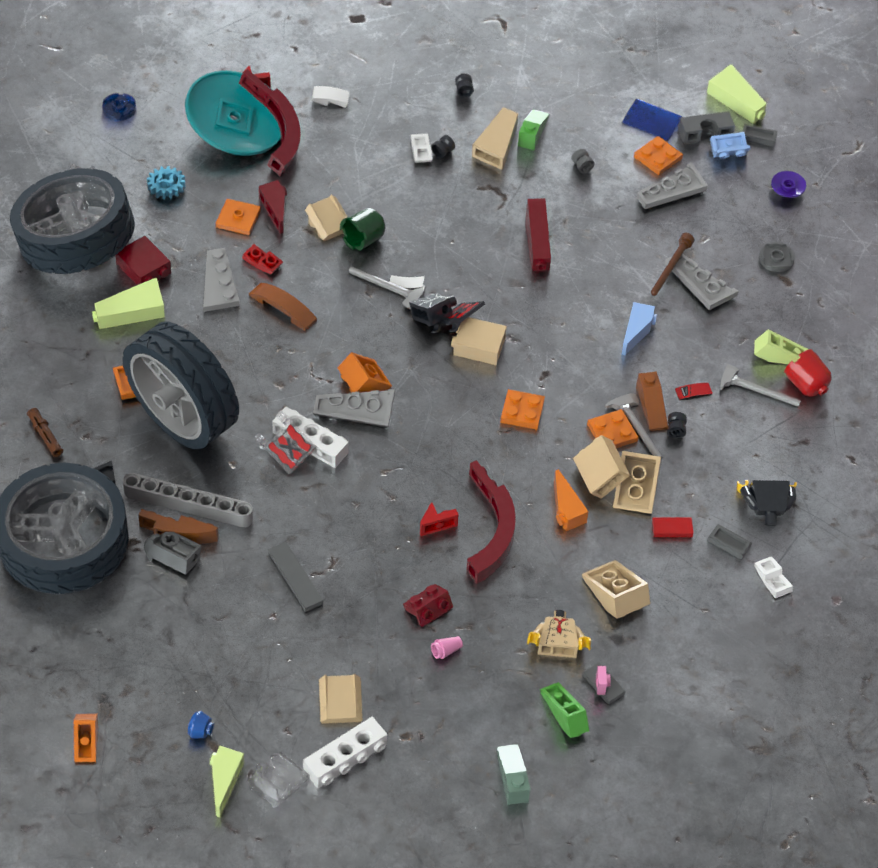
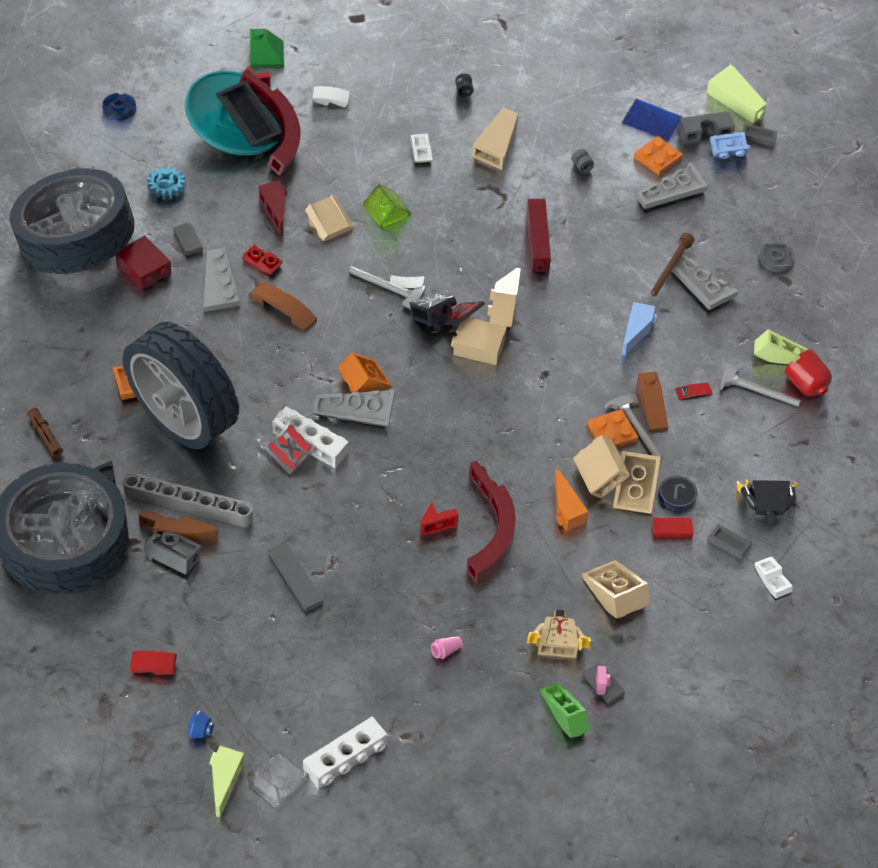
(85, 737): orange slope -> none
(130, 306): yellowish green slope -> none
(153, 661): none -> red slope
(188, 239): none -> dark grey tile
(238, 216): orange plate -> none
(249, 115): none -> black slope
(266, 49): none -> green slope
(340, 699): tan slope -> none
(362, 228): dark green cylinder -> none
(385, 206): none -> clear neon green slope
(429, 604): dark red bracket -> none
(443, 146): black wheel -> none
(504, 299): none -> tan slope
(513, 774): sand green slope -> none
(522, 409): orange plate -> none
(532, 129): bright green slope -> none
(676, 425): black wheel -> none
(678, 493): none -> black tile
(788, 184): dark purple dish -> none

